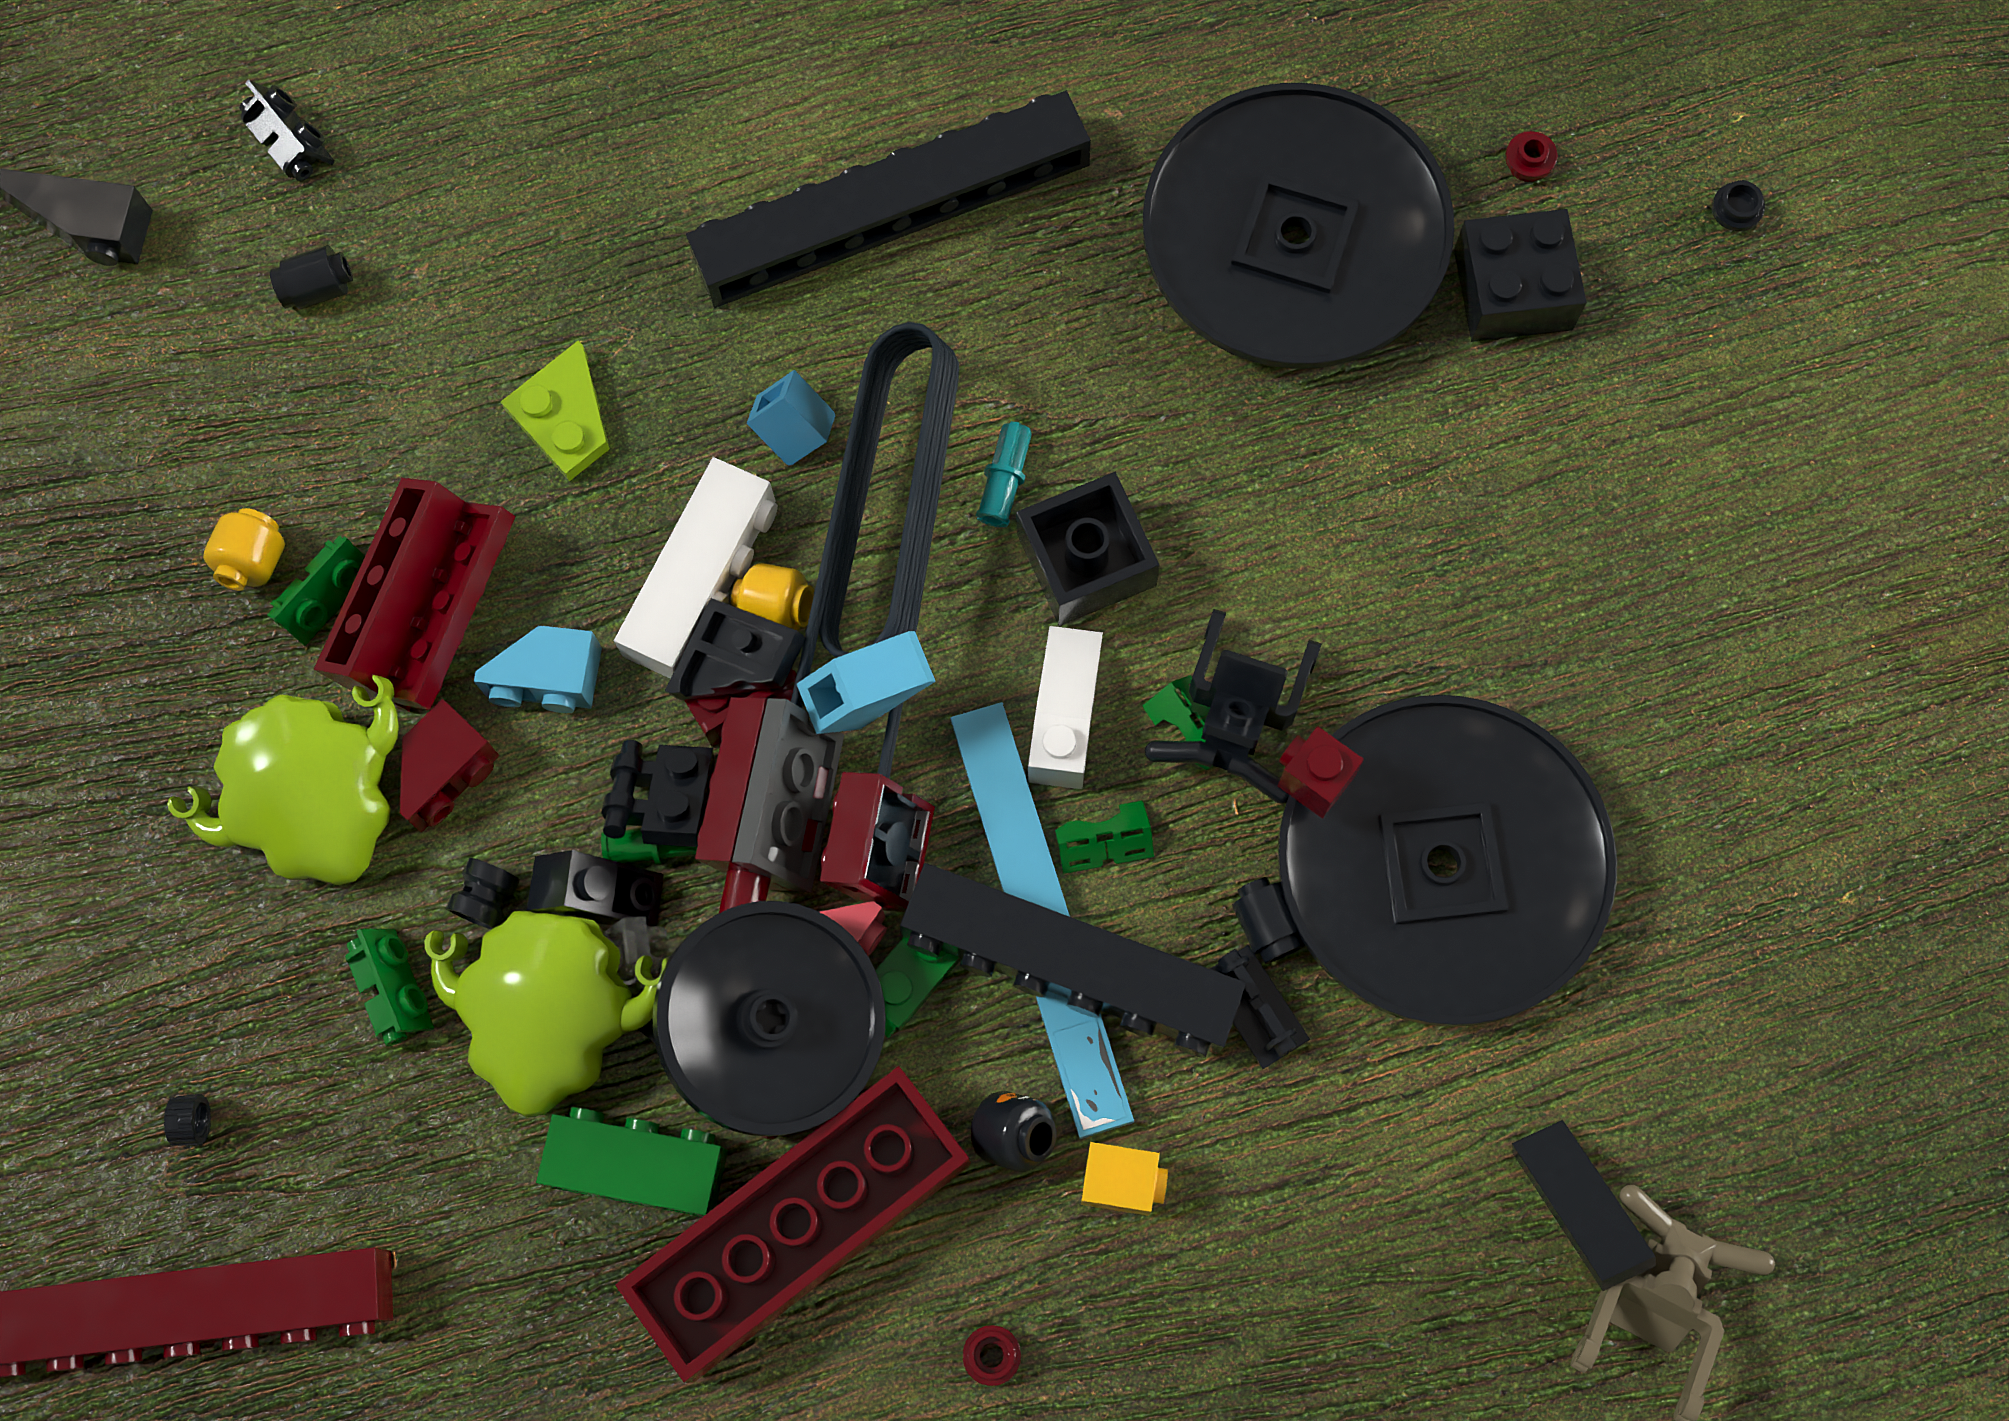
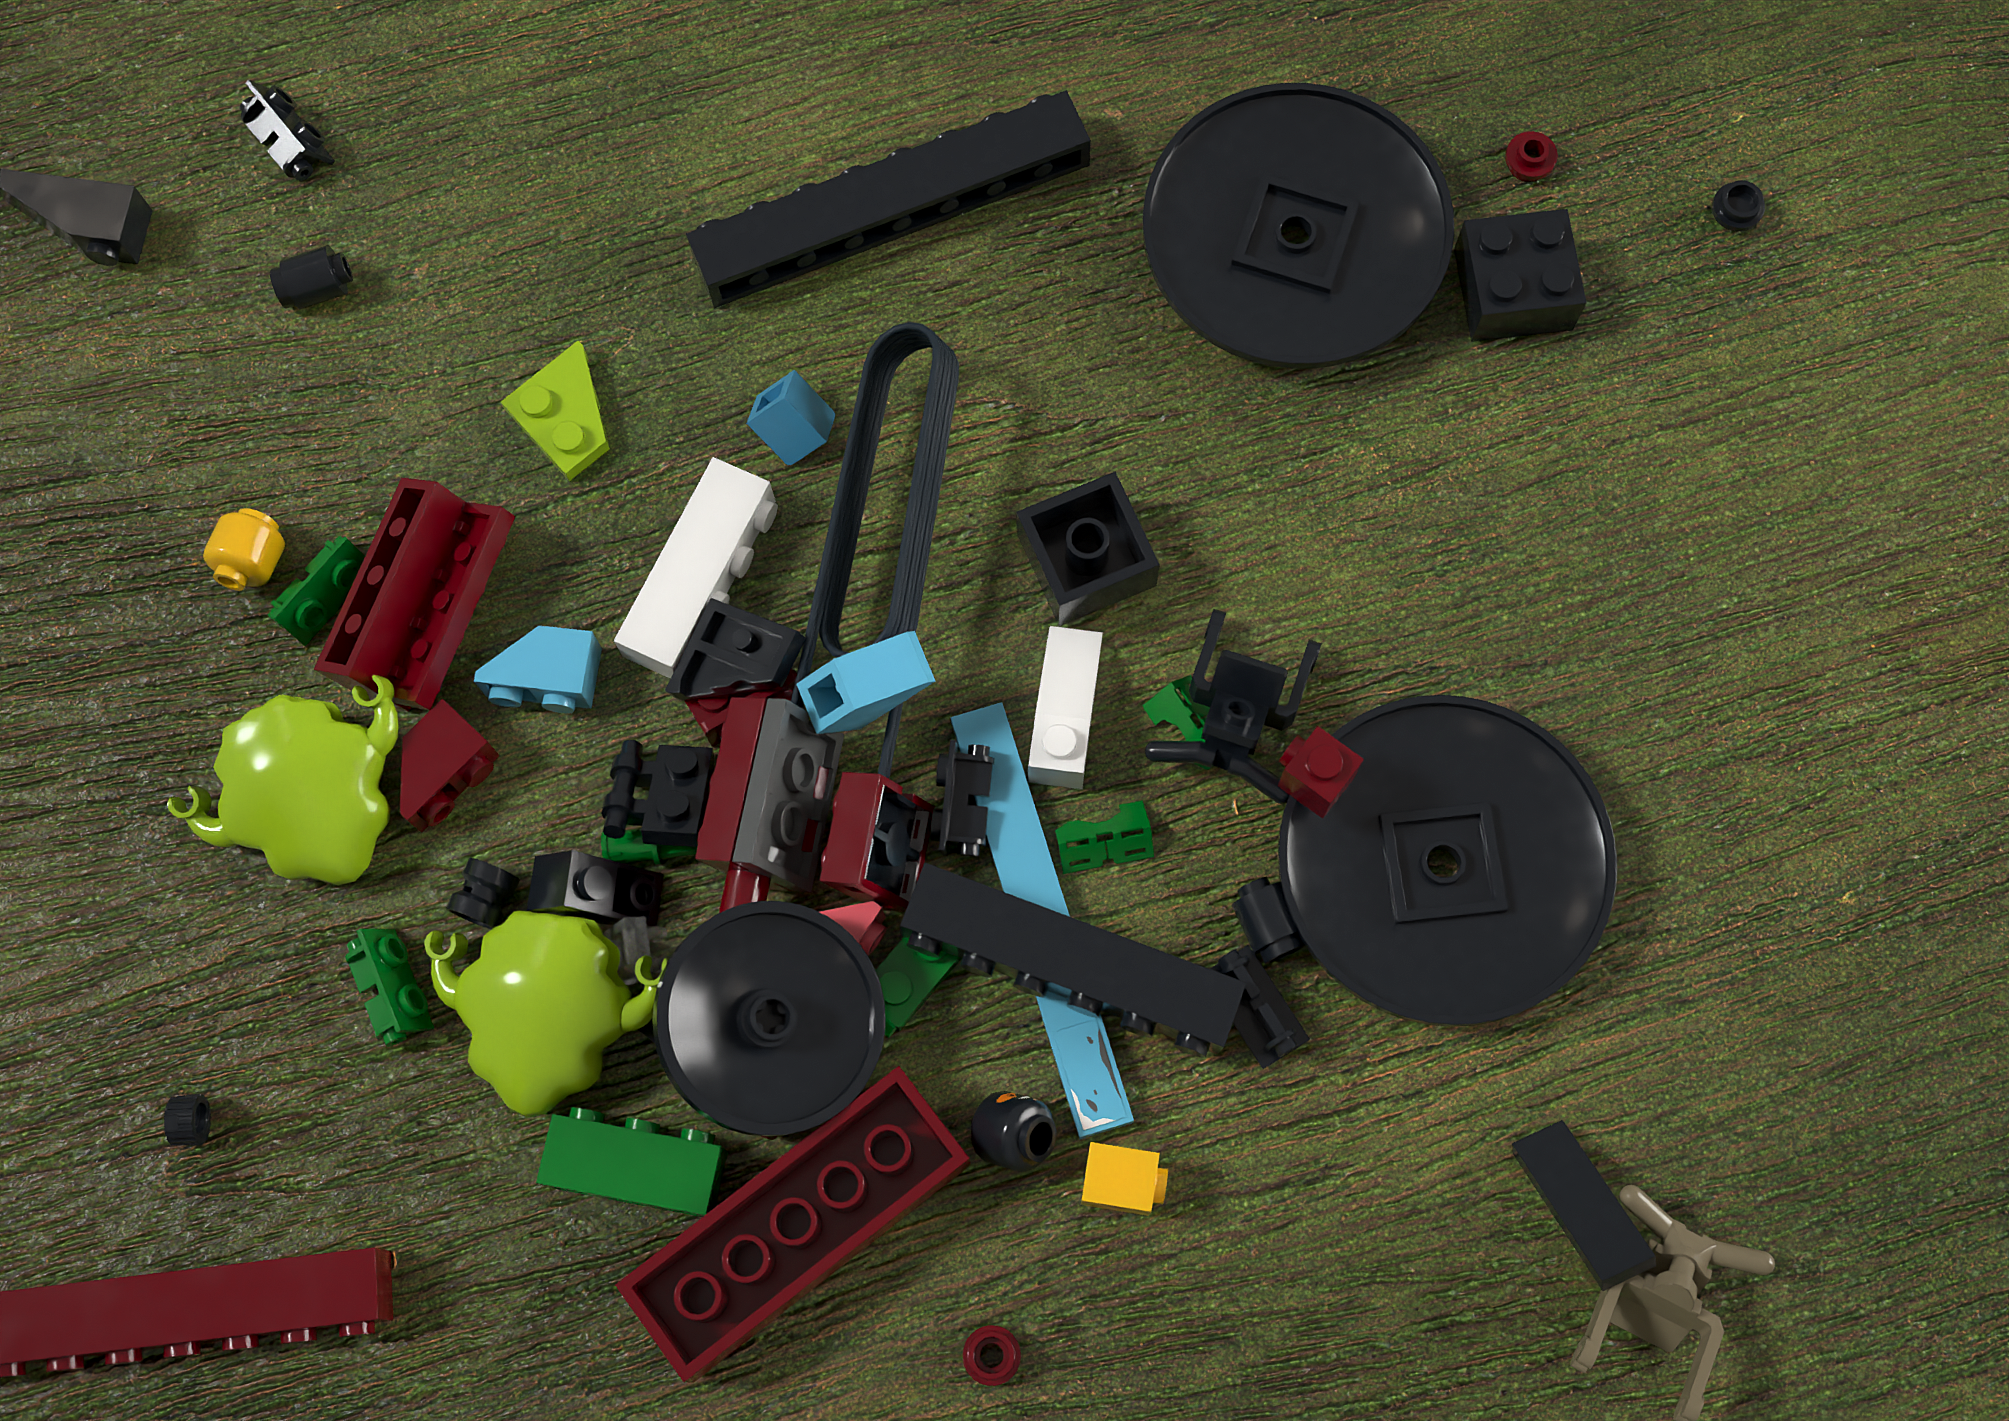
(775, 594): yellow head -> none
(961, 777): none -> black hinge
(1004, 475): teal axle -> none

